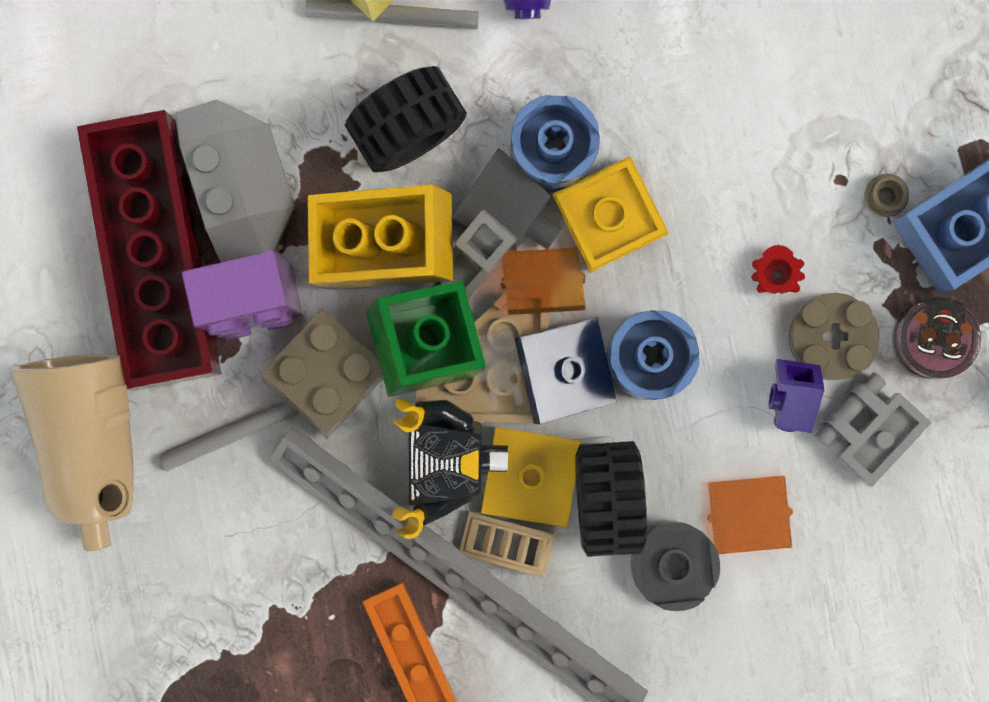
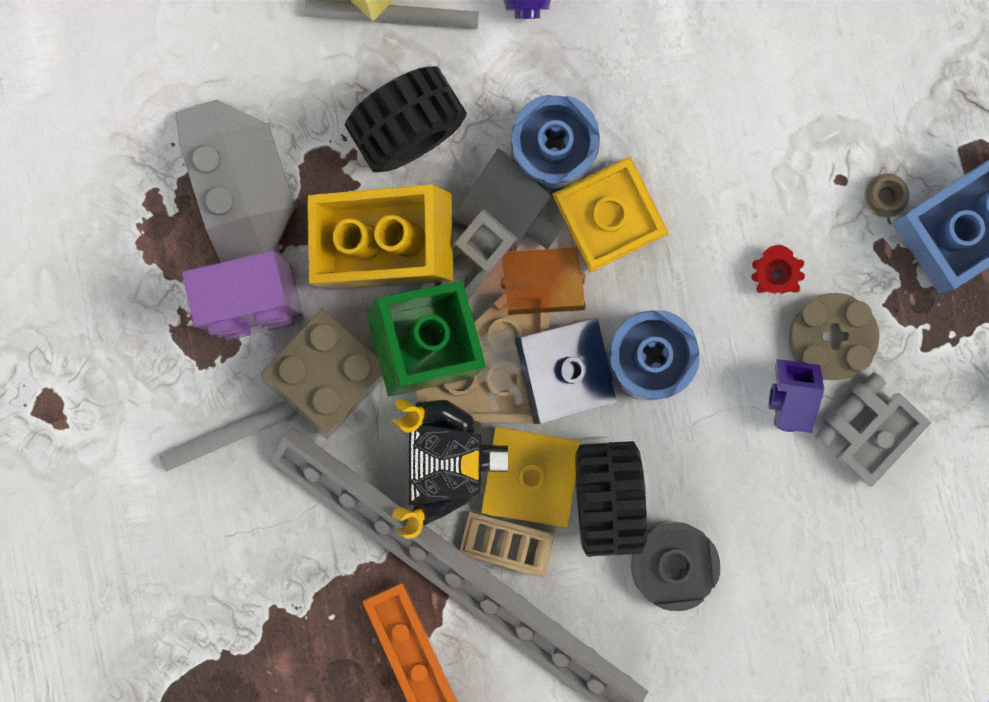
(80, 439): tan torso -> none
(144, 247): dark red brick -> none
(750, 514): clear orange piece -> none
(936, 338): clear smoke head -> none

